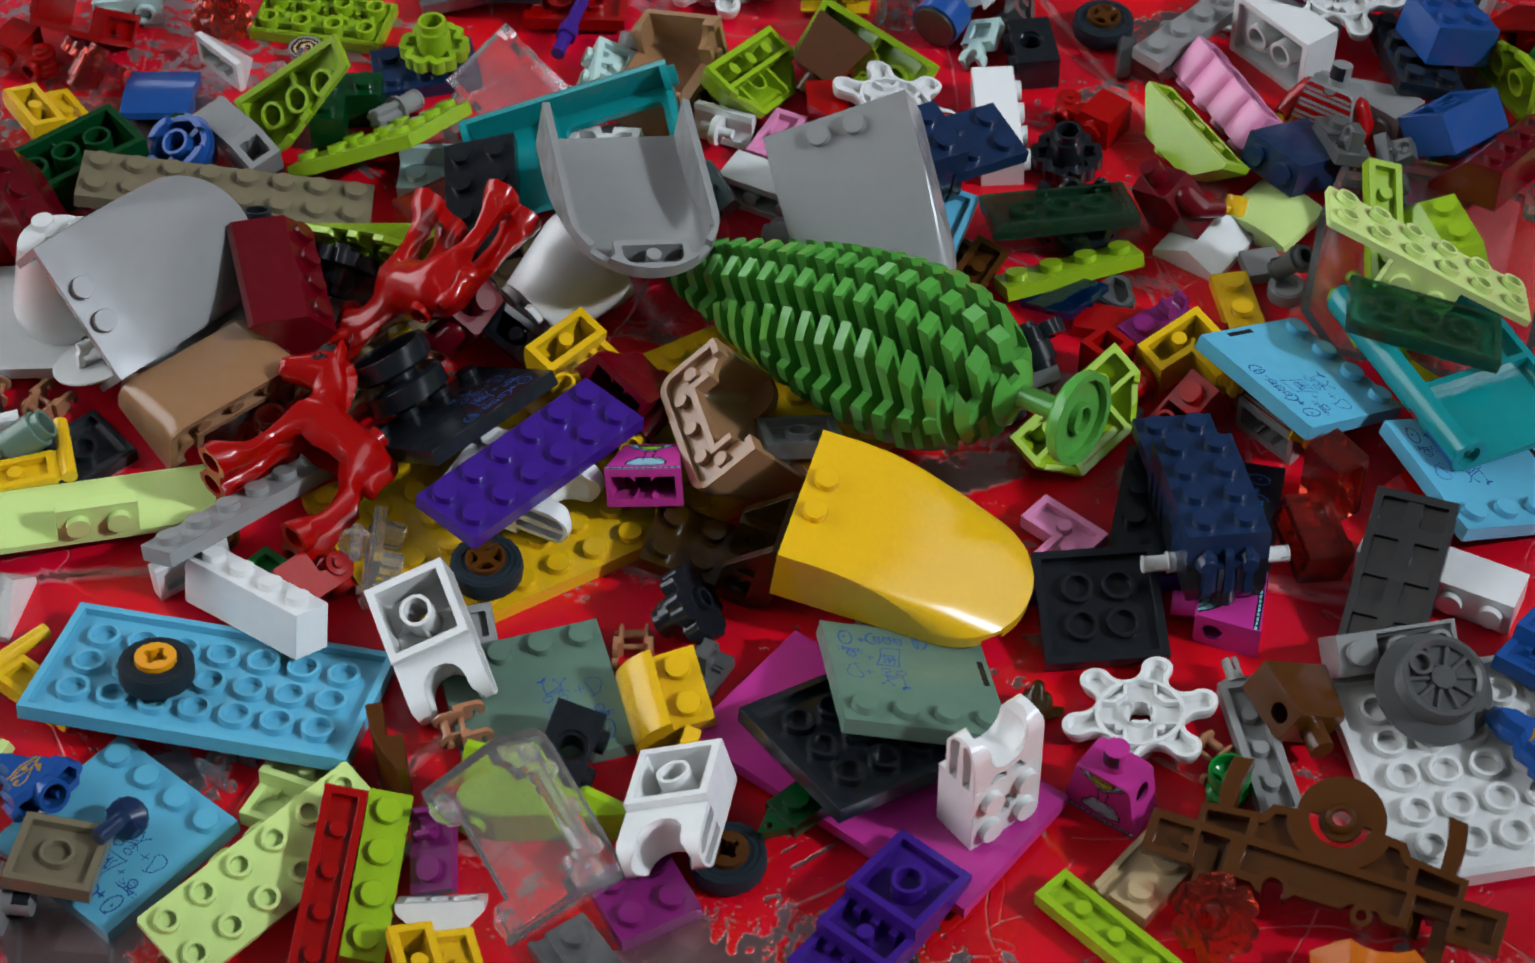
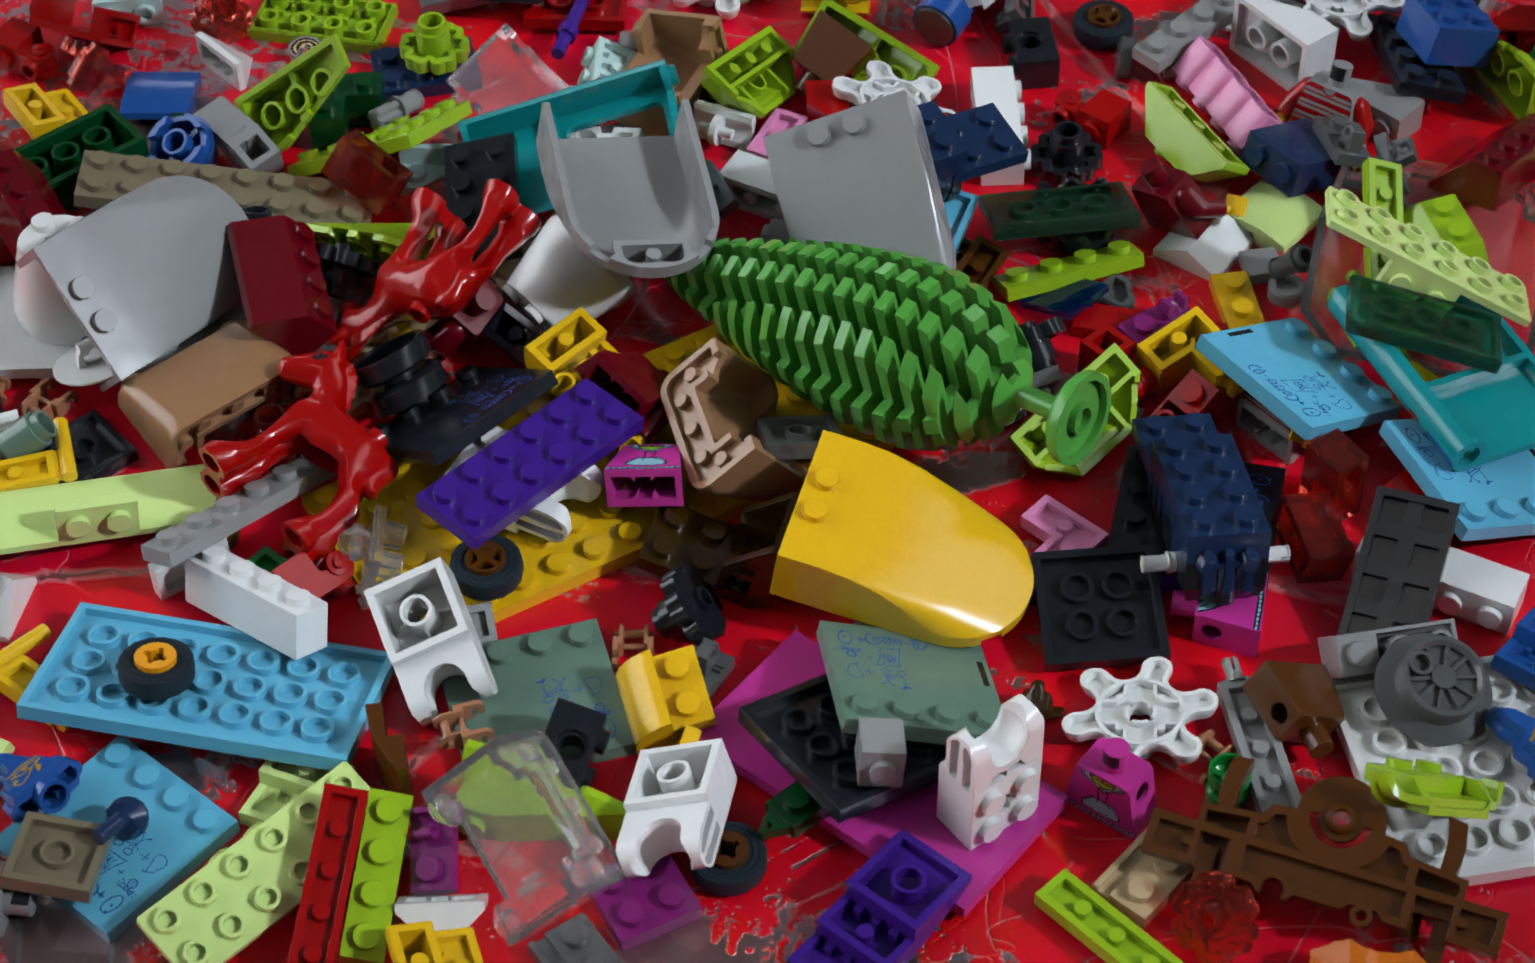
(366, 172): none -> clear red brick
(880, 752): none -> light grey brick
(980, 38): light aqua plate -> none
(1430, 790): none -> lime plate
(1455, 123): blue brick -> none

